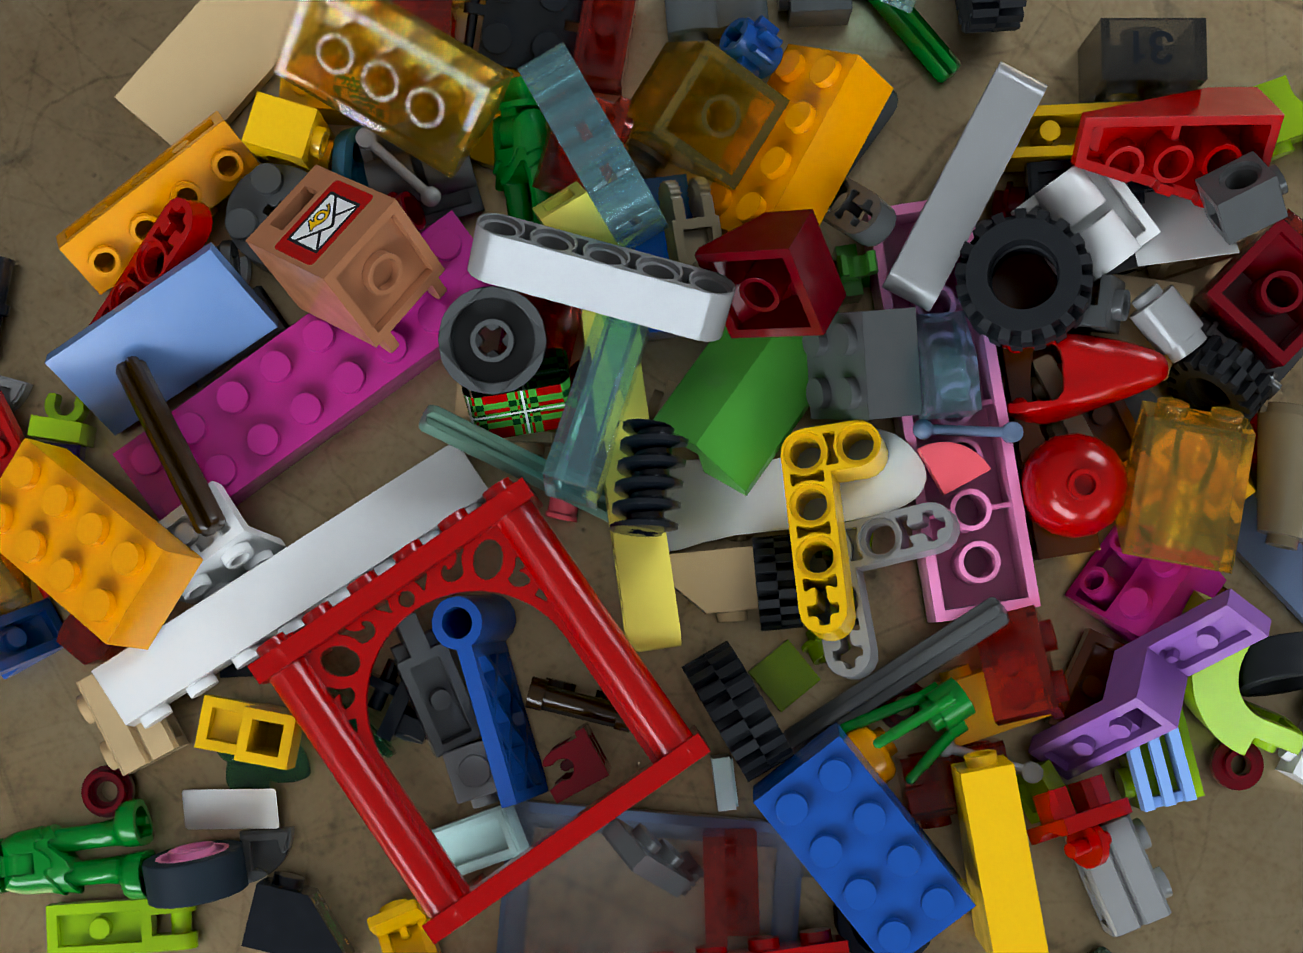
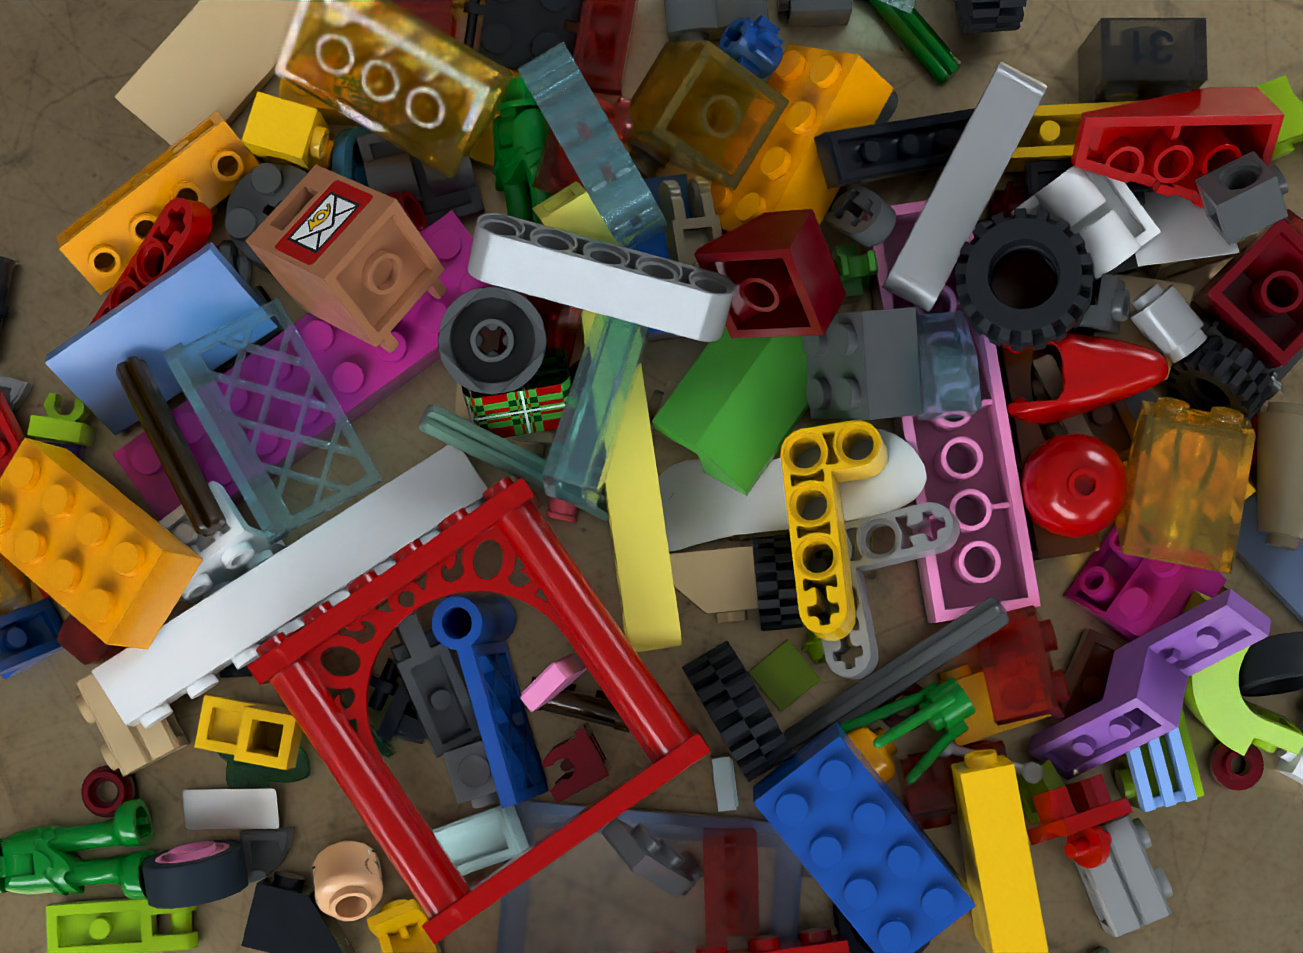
(230, 440): none -> clear light blue fence
(347, 880): none -> light nougat head
(367, 140): light grey hinge -> none
(552, 681): none -> bright pink tile
(647, 478): black piece -> none
(889, 148): none -> black tile
(951, 464): coral tile -> none
(1010, 432): sand blue hinge -> none

